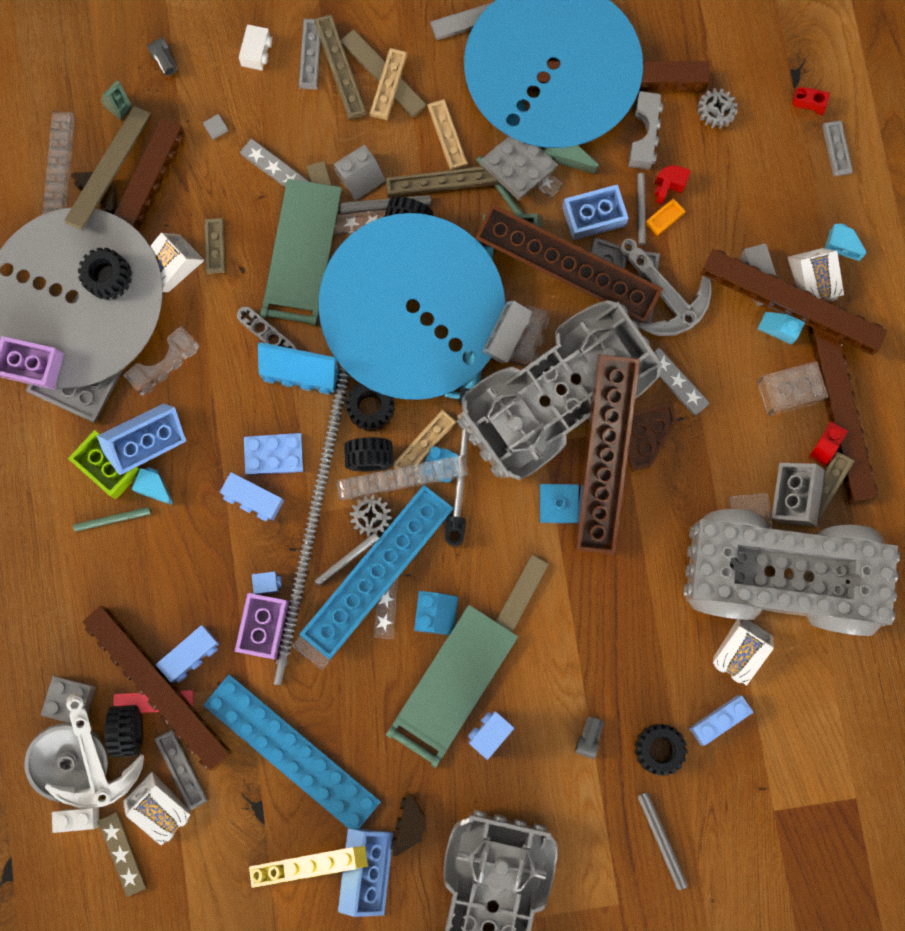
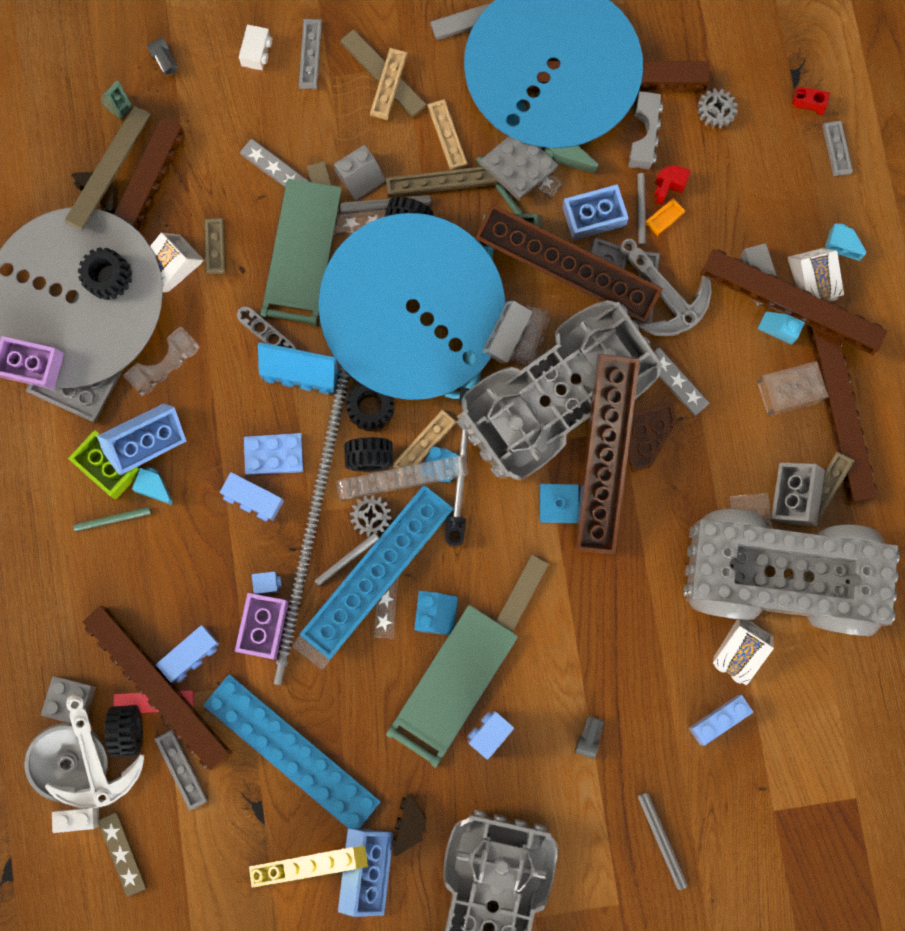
(59, 161): clear beam -> none
(156, 809): white slope -> none
(215, 126): light grey tile -> none
(340, 67): dark tan tile -> none
(677, 754): black tyre -> none
(827, 444): red brick -> none

